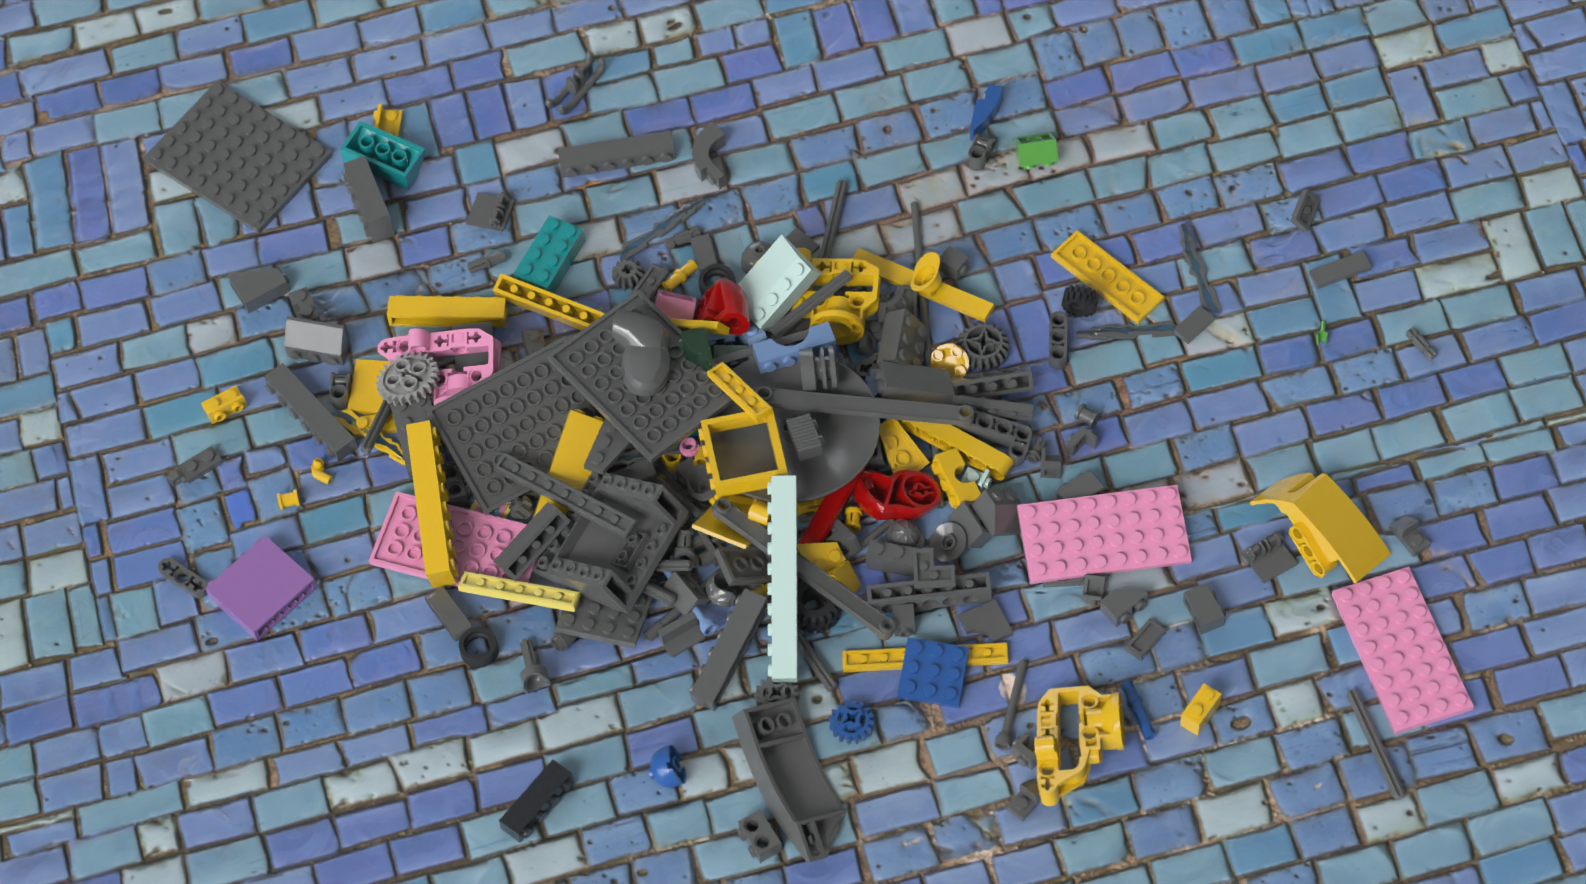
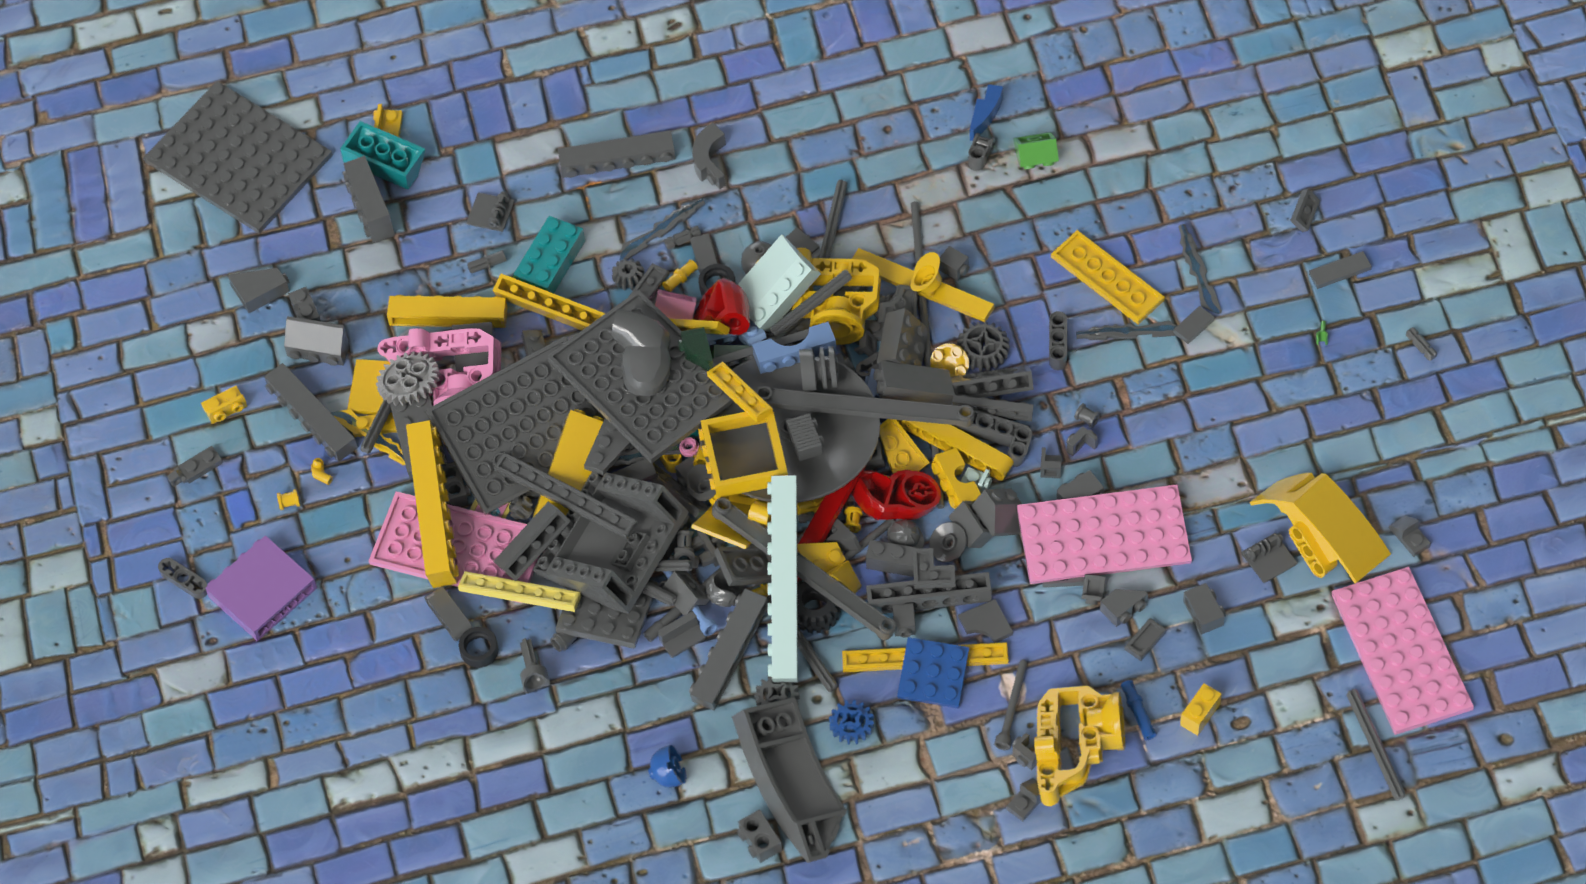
(340, 387): dark grey piece -> none
(536, 801): black brick -> none
(577, 85): dark grey piece -> none
(1034, 454): dark grey pin -> none
(1080, 300): black tyre -> none

